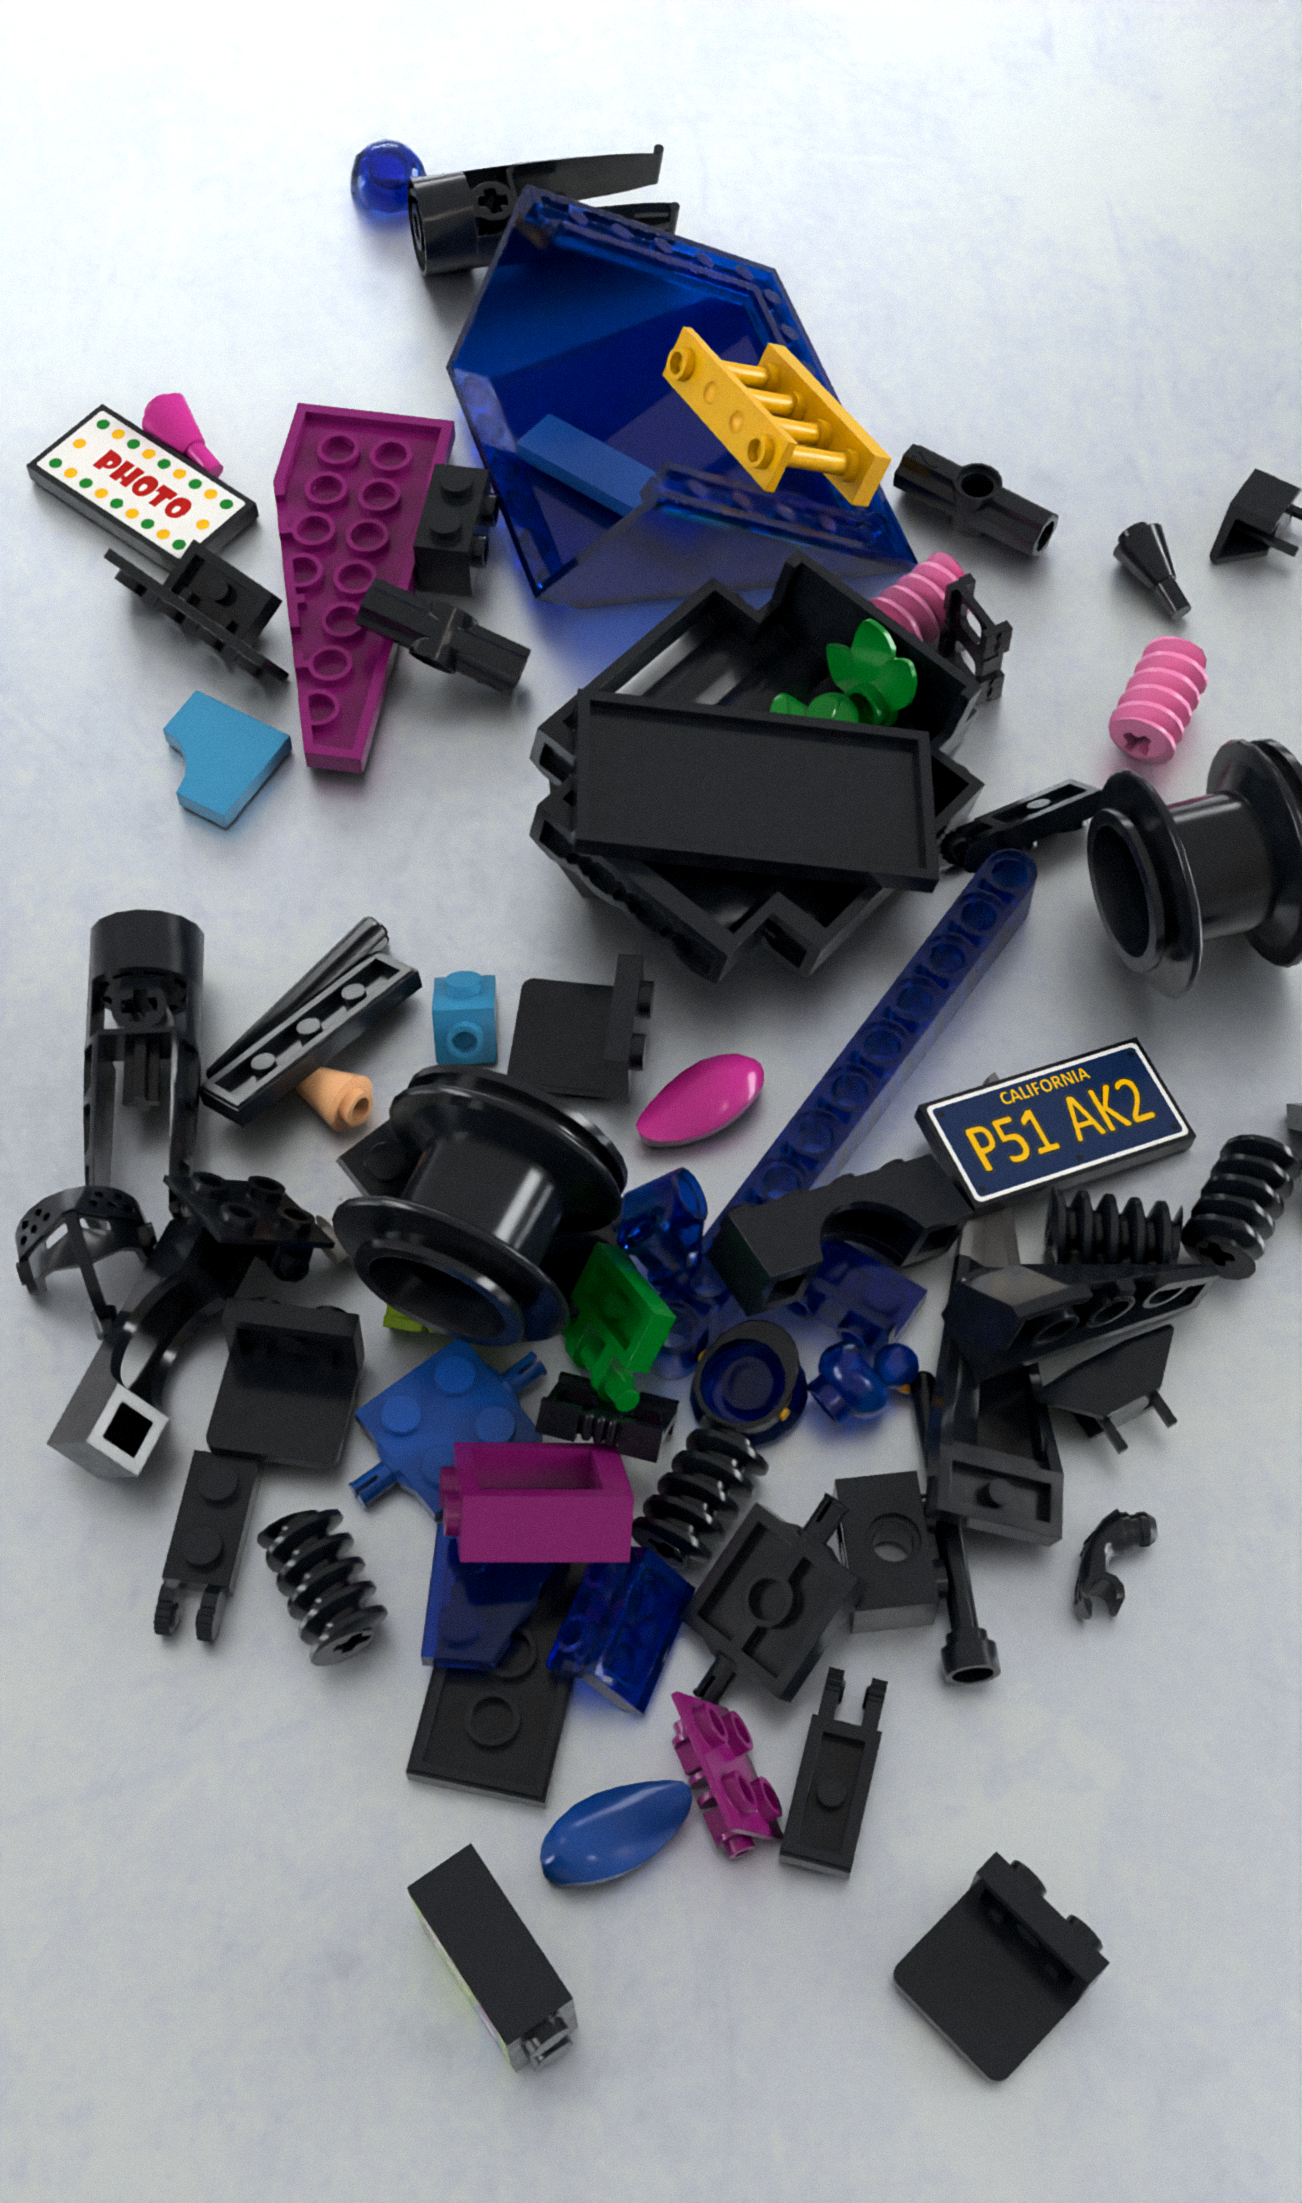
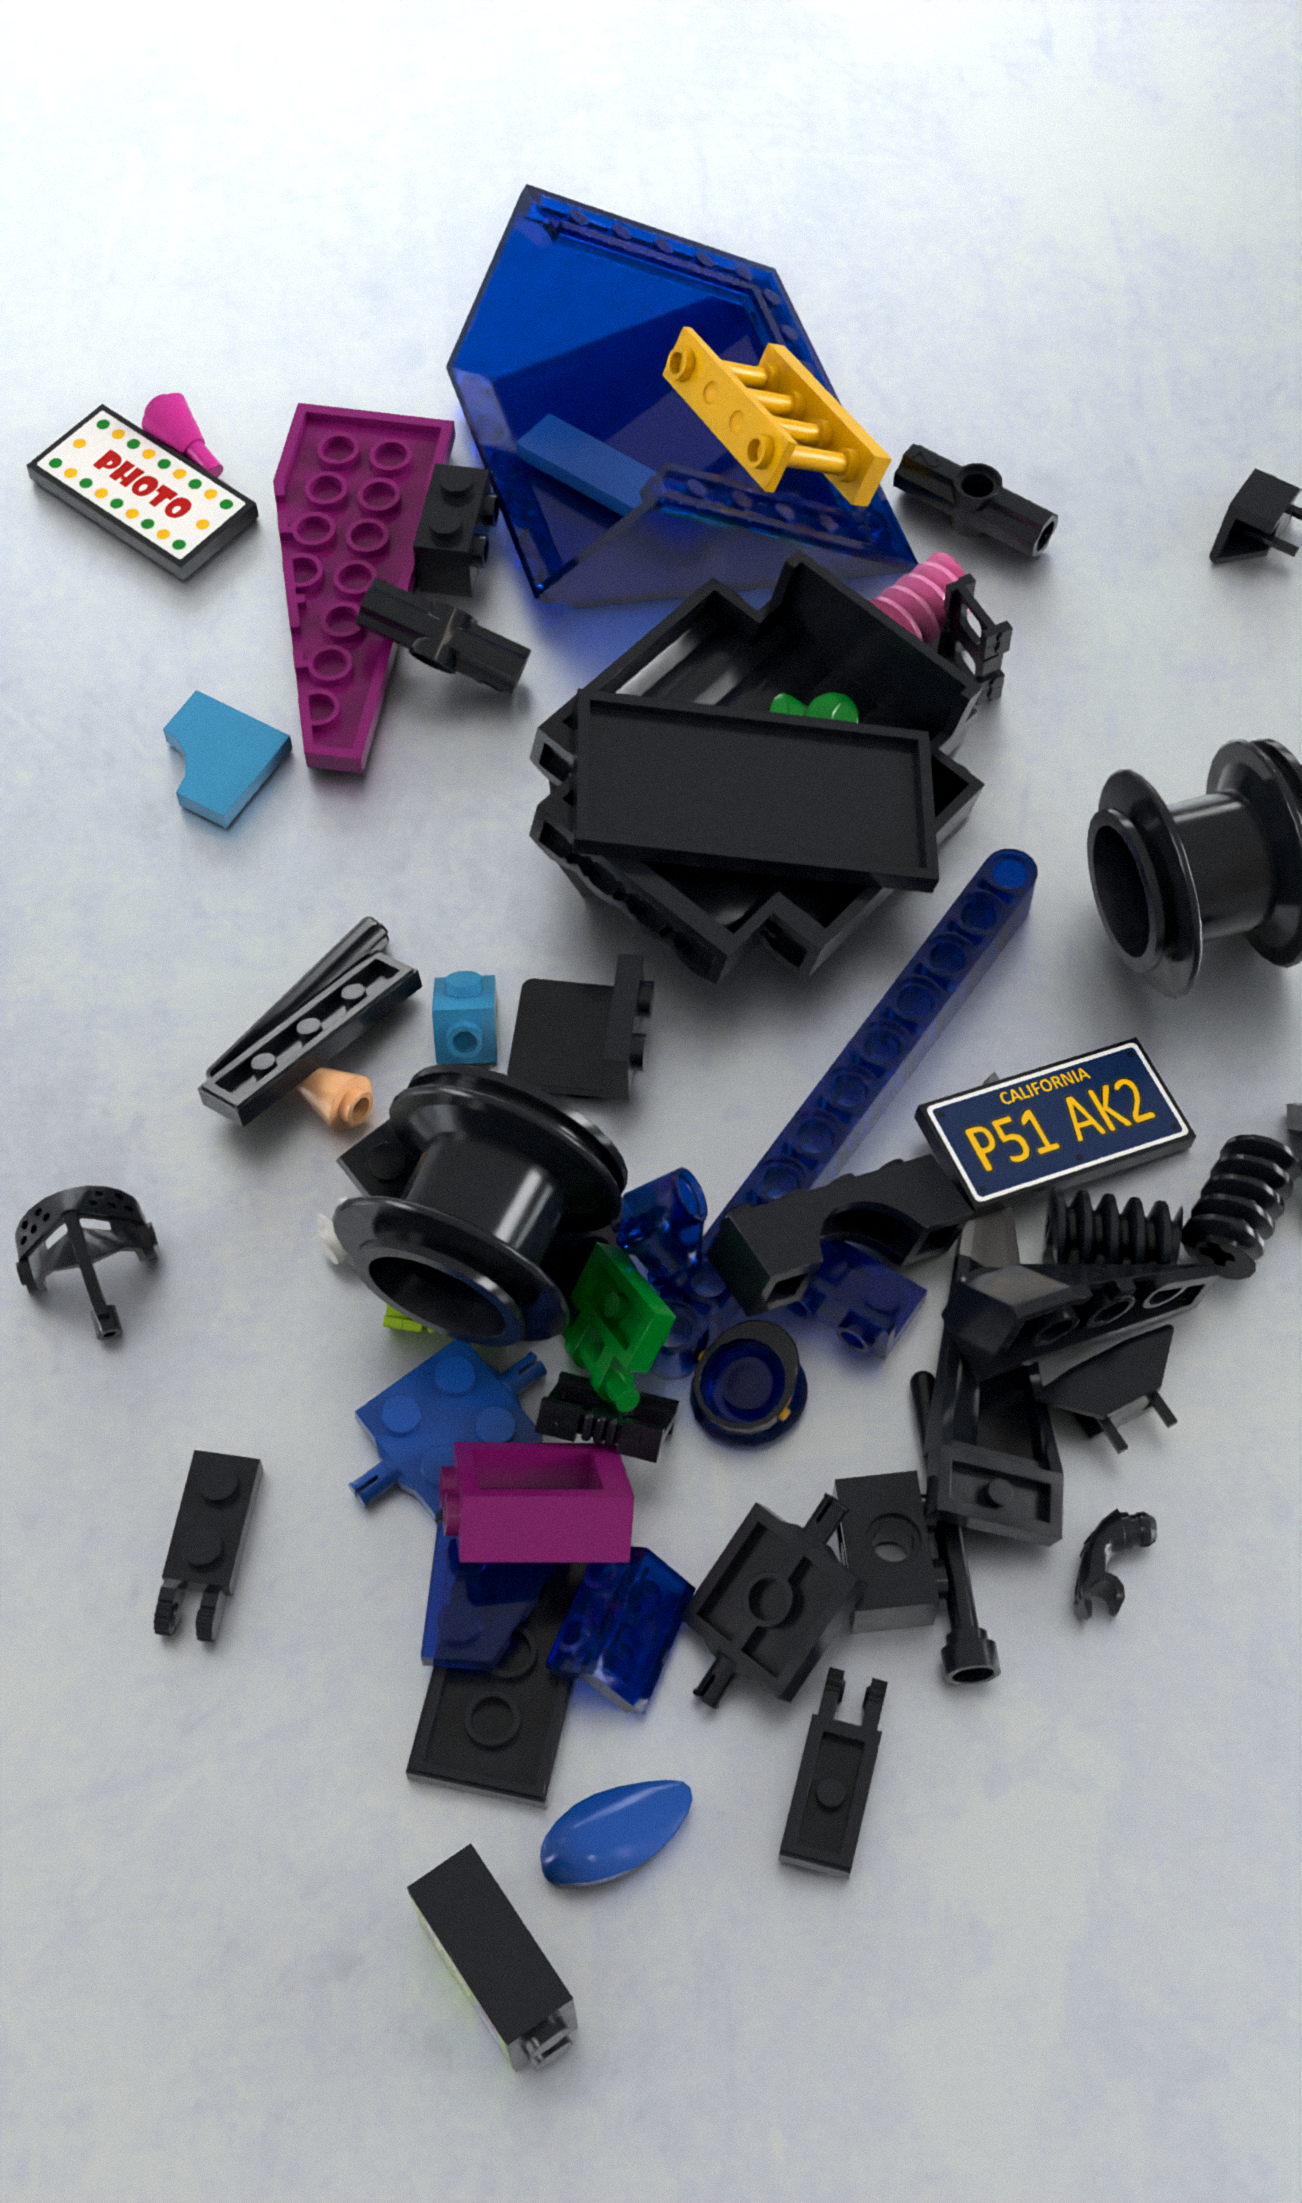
(118, 1403): black arch -> none
(153, 970): black piece -> none
(215, 596): black bracket -> none
(256, 1215): black hinge -> none
(286, 1382): black bracket -> none
(322, 1584): black piece -> none
(382, 175): clear blue hair -> none
(464, 213): black piece -> none
(697, 1493): black piece -> none
(701, 1101): dark pink arm -> none
(714, 1750): magenta hinge -> none
(850, 1385): clear blue animal -> none
(873, 674): green plate -> none
(1000, 1968): black bracket -> none
(1021, 824): black hinge -> none
(1147, 556): black cone -> none
(1159, 700): bright pink piece -> none

